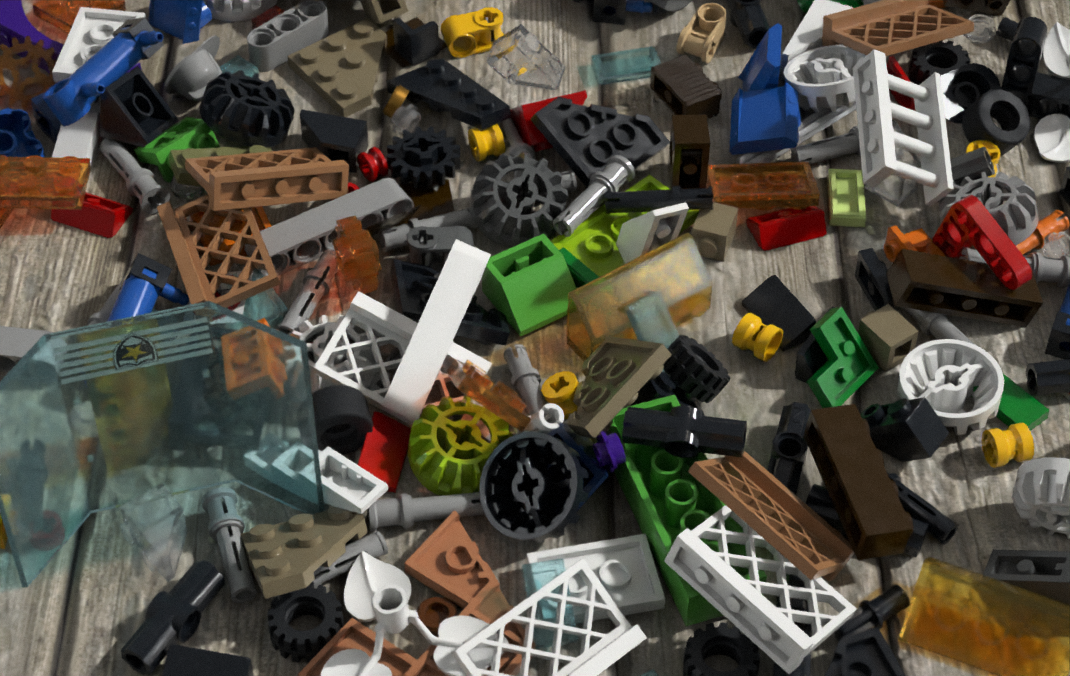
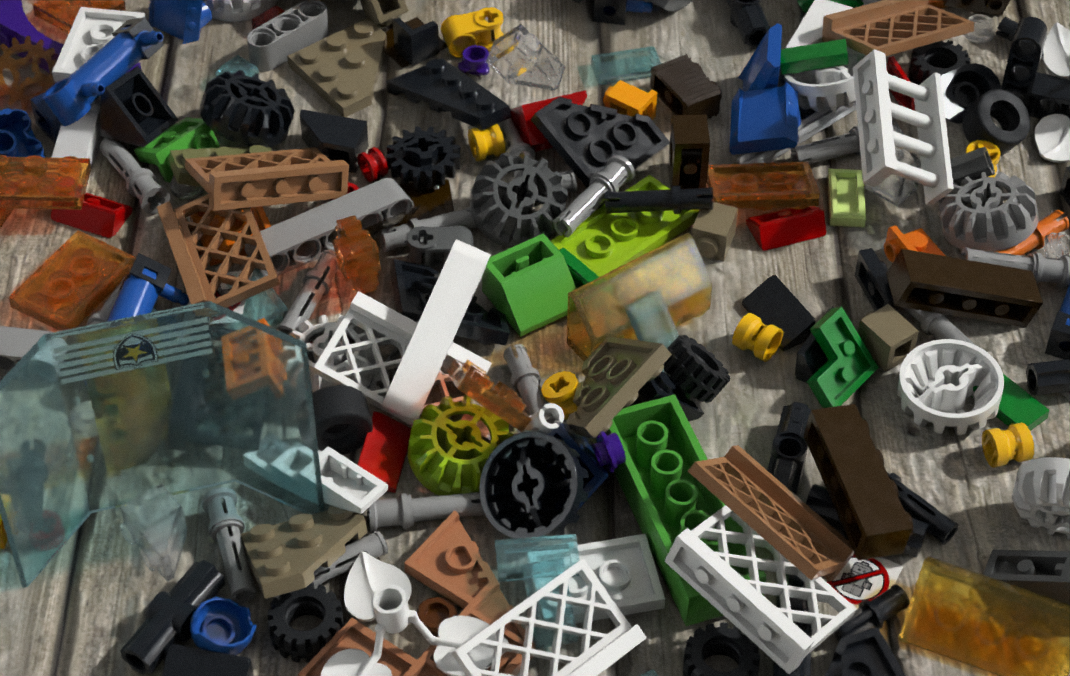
(72, 282): none -> clear orange plate
(194, 72): light grey piece -> none
(222, 626): none -> blue hair
(395, 101): pearl gold tile -> none
(405, 119): clear plate -> none
(474, 60): none -> dark purple plate
(514, 552): none -> clear light blue tile
(630, 100): none -> light orange brick
(650, 231): white slope -> none
(684, 431): black piece -> none
(703, 32): tan piece -> none
(814, 56): none -> green tile
(865, 579): none -> sticker
(905, 428): black slope -> none
(972, 224): red beam -> none

